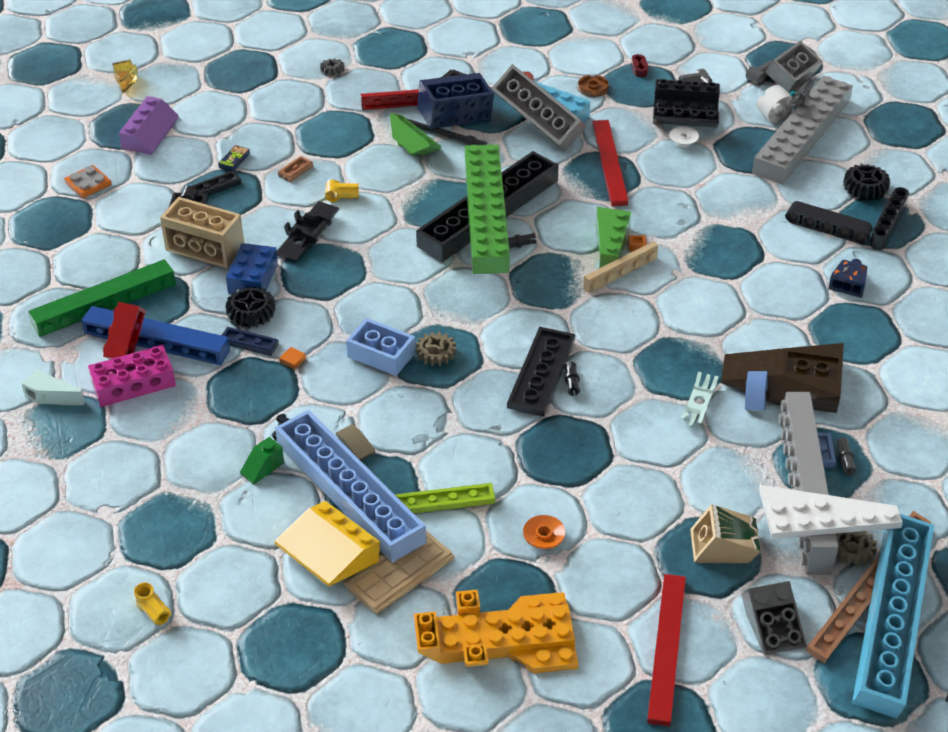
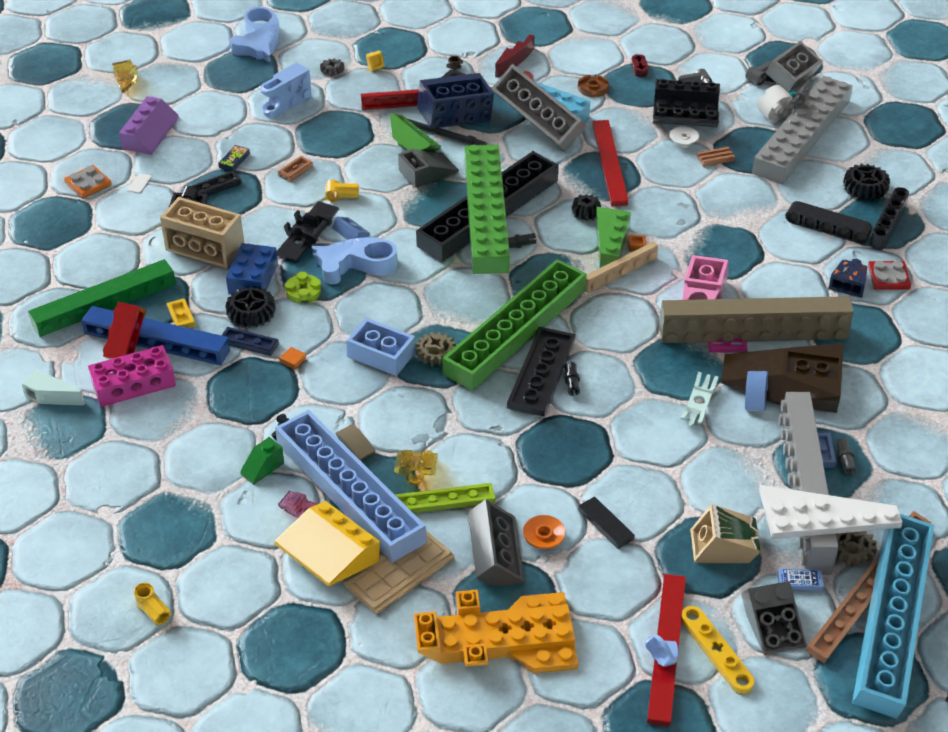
(139, 183): none -> white sticker
(180, 313): none -> yellow plate
(261, 38): none -> light blue animal
(286, 89): none -> light blue brick
(295, 503): none -> clear pink slope
(303, 280): none -> lime plate
(349, 229): none -> medium blue slope
(356, 254): none -> light blue animal
(375, 60): none -> yellow tile
(422, 462): none -> clear yellow plate
(424, 166): none -> dark grey slope
(454, 62): none -> dark brown plate
(495, 545): none -> dark grey slope
(513, 325): none -> bright green brick
(514, 56): none -> dark red slope
(585, 207): none -> black gear
(606, 522): none -> black tile
(662, 651): none -> light blue piece
(705, 278): none -> bright pink brick
(715, 156): none -> nougat tile
(725, 661): none -> yellow piece
(728, 347): none -> dark pink tile
(755, 319): none -> dark tan brick
(802, 579): none -> tile
(889, 275): none -> piece

